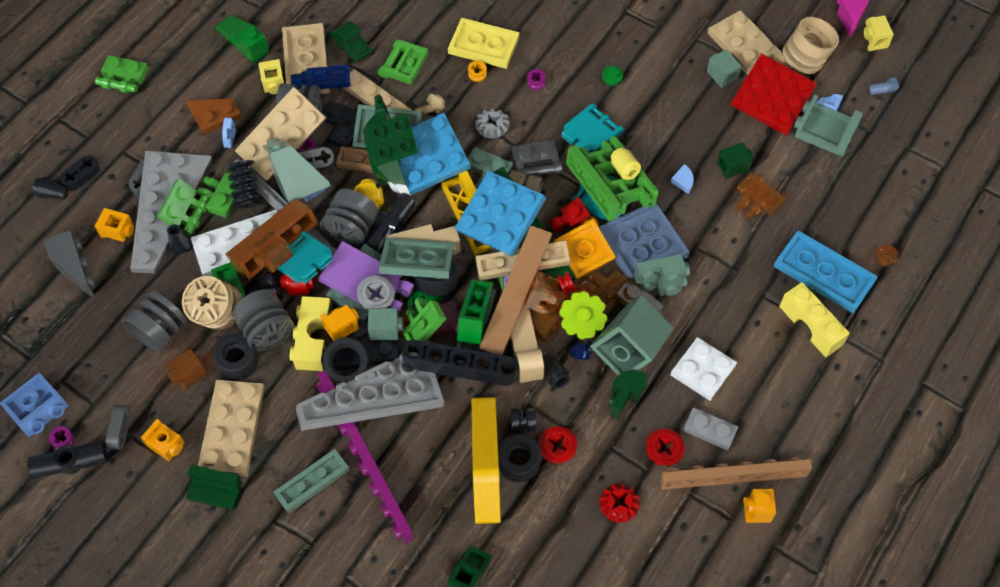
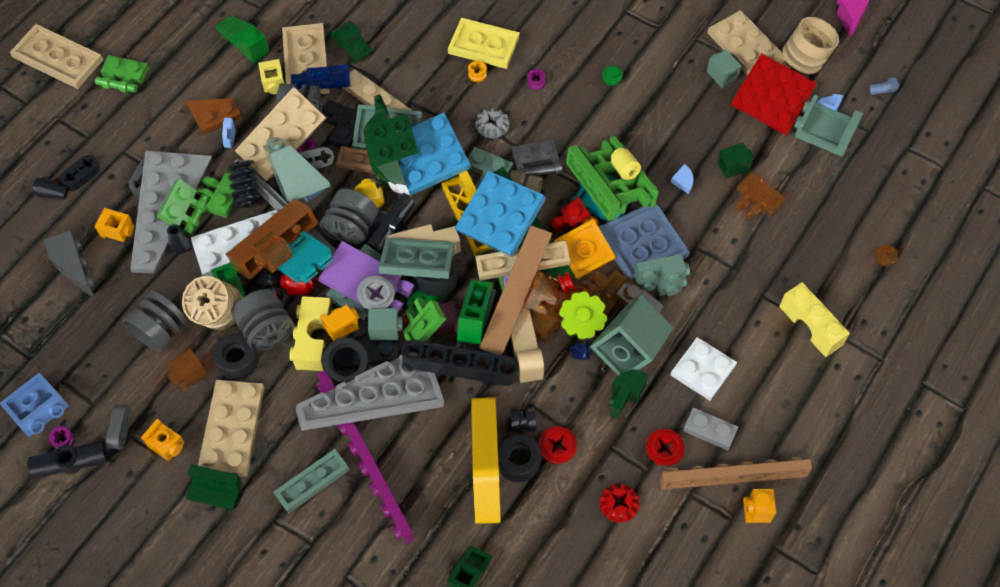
(56, 56): none -> tan plate
(408, 65): bright green plate -> none
(435, 104): tan plate -> none
(555, 372): black cone -> none
(590, 130): teal plate -> none
(825, 271): dark azure plate -> none
(878, 33): light yellow brick -> none

